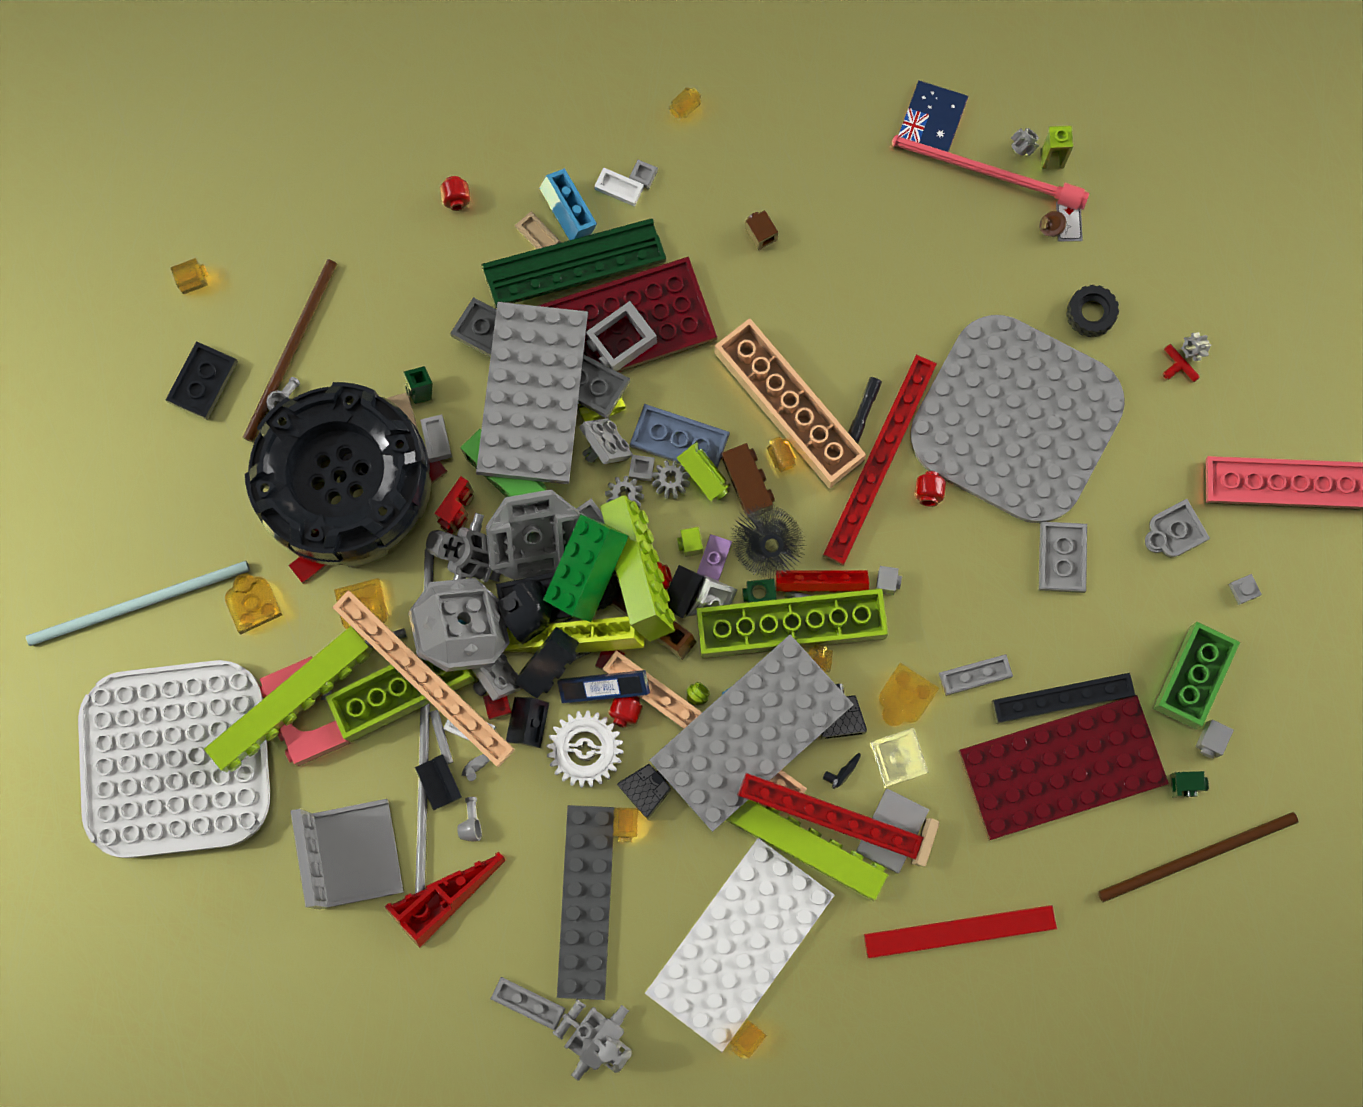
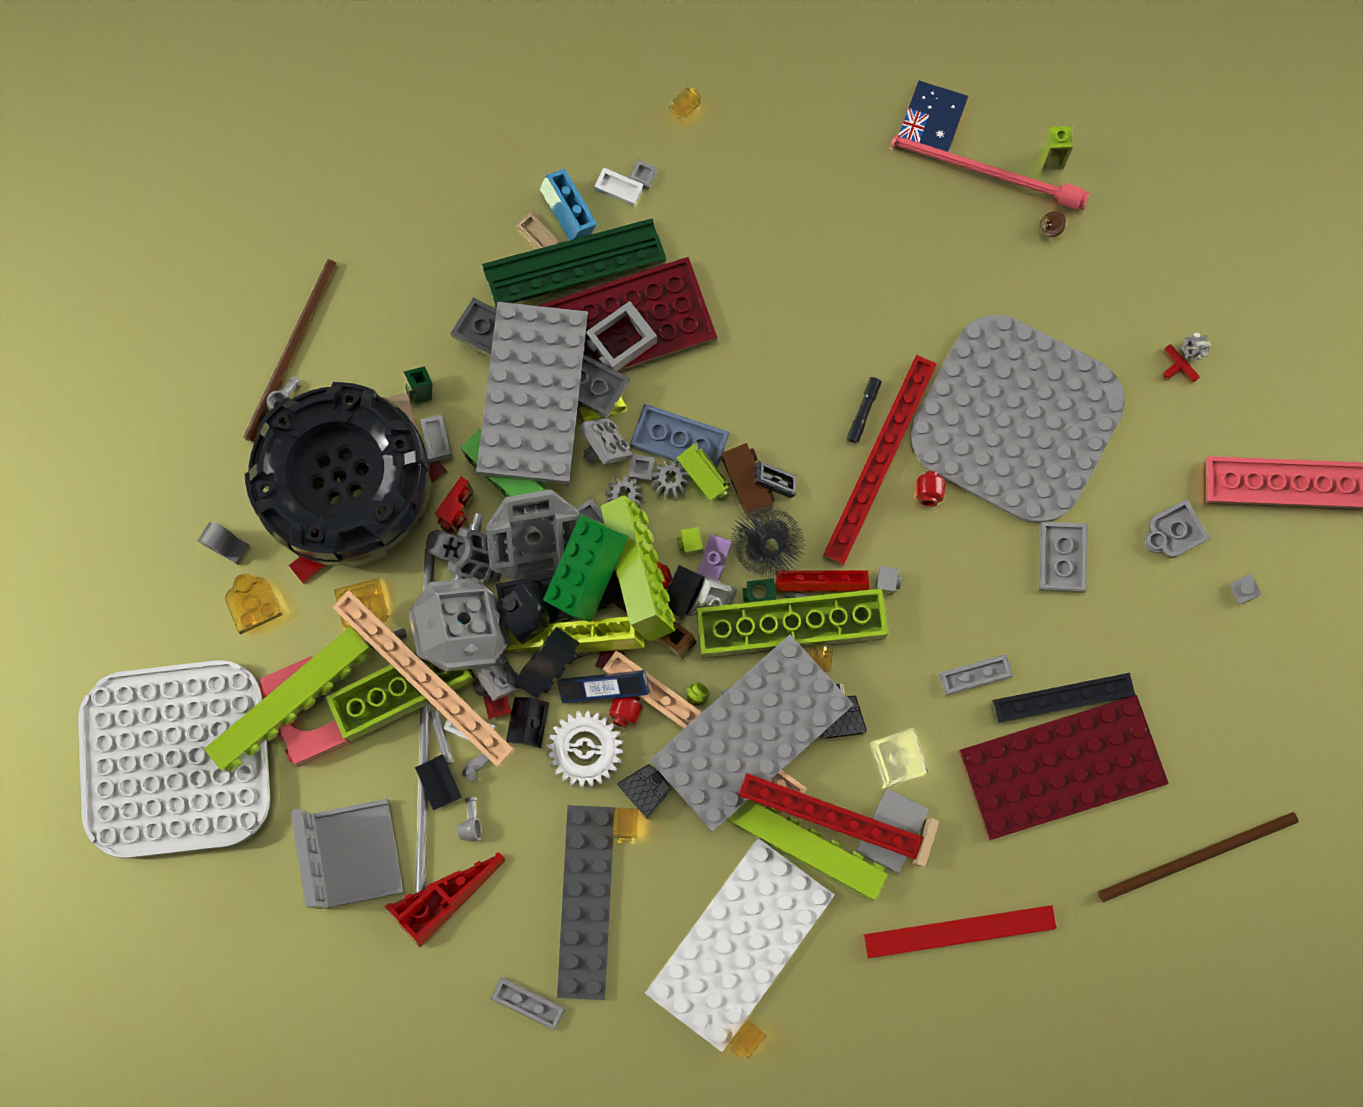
(137, 603): light aqua piece -> none
(190, 276): clear yellow brick -> none
(201, 380): black plate -> none
(223, 542): none -> light grey tile
(455, 193): red head -> none
(595, 1039): light grey piece -> none
(761, 229): reddish brown brick -> none
(775, 483): none -> black tile
(781, 454): clear yellow brick -> none
(789, 403): light nougat brick -> none
(845, 772): black bar -> none
(905, 696): clear yellow plate -> none
(1024, 141): light grey gear -> none
(1073, 227): white sticker -> none
(1097, 294): black tyre -> none
(1188, 783): dark green brick -> none
(1196, 675): bright green brick -> none
(1214, 739): light grey brick -> none

